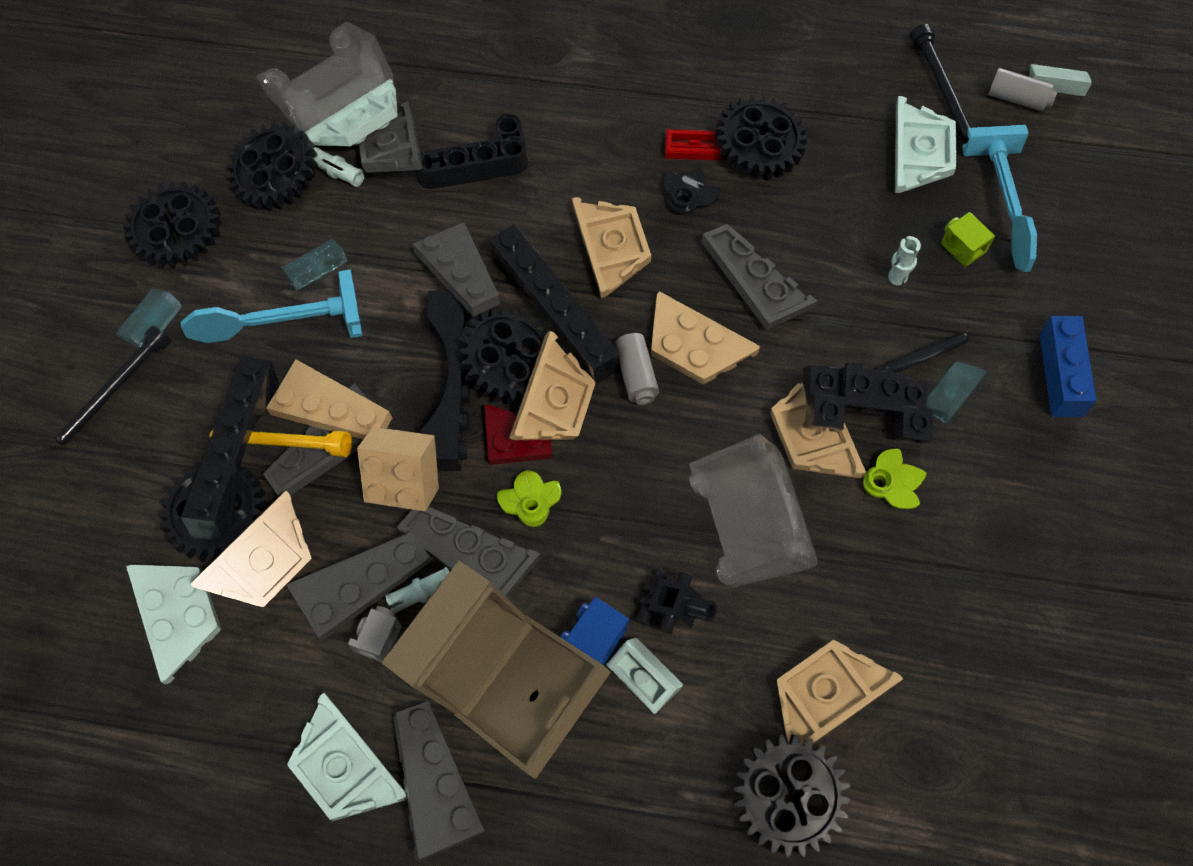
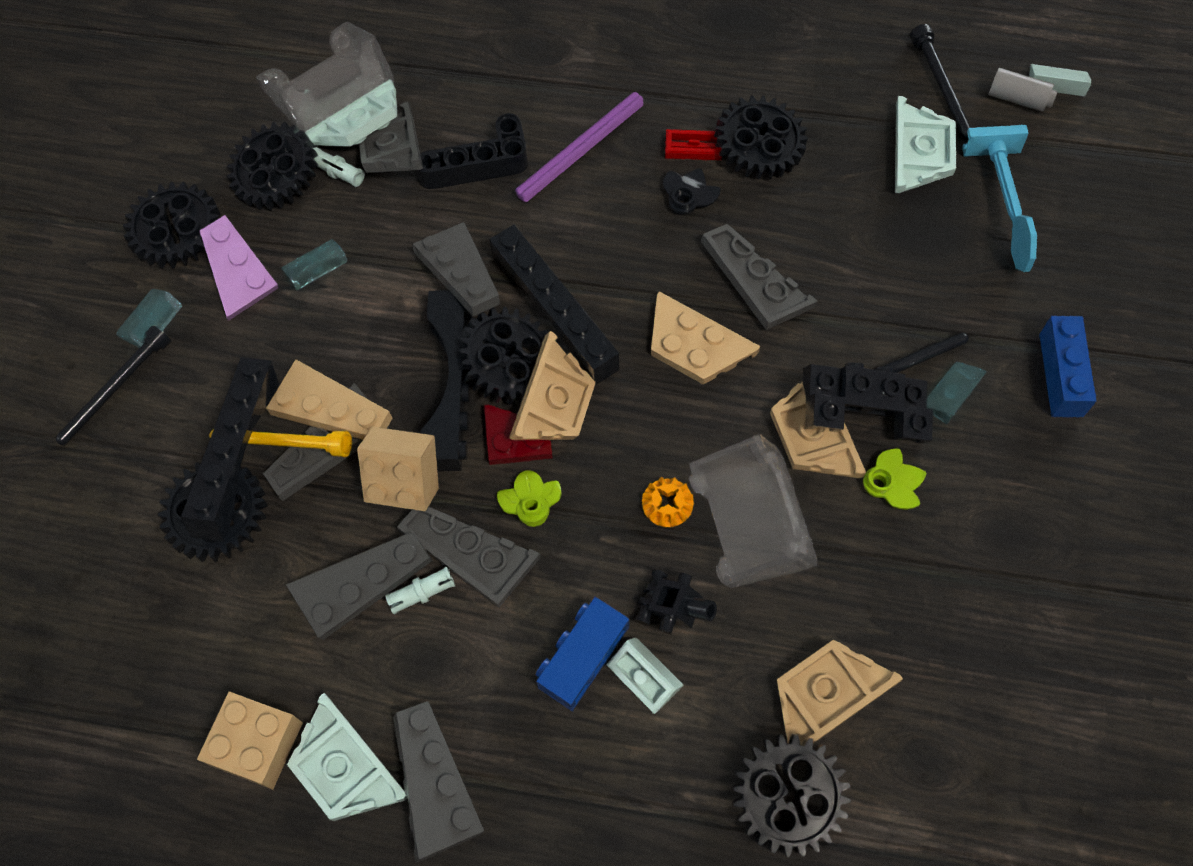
(173, 614): light aqua wing -> none
(220, 324): medium azure piece -> none
(235, 268): none -> lavender wing
(250, 740): none -> tan brick
(259, 558): wing -> none
(376, 634): light grey brick -> none
(487, 660): dark tan container -> none
(579, 147): none -> medium lavender axle
(612, 242): tan wing -> none
(636, 368): light grey brick -> none
(667, 515): none -> light orange gear
(904, 260): light aqua pin -> none
(967, 239): lime brick -> none

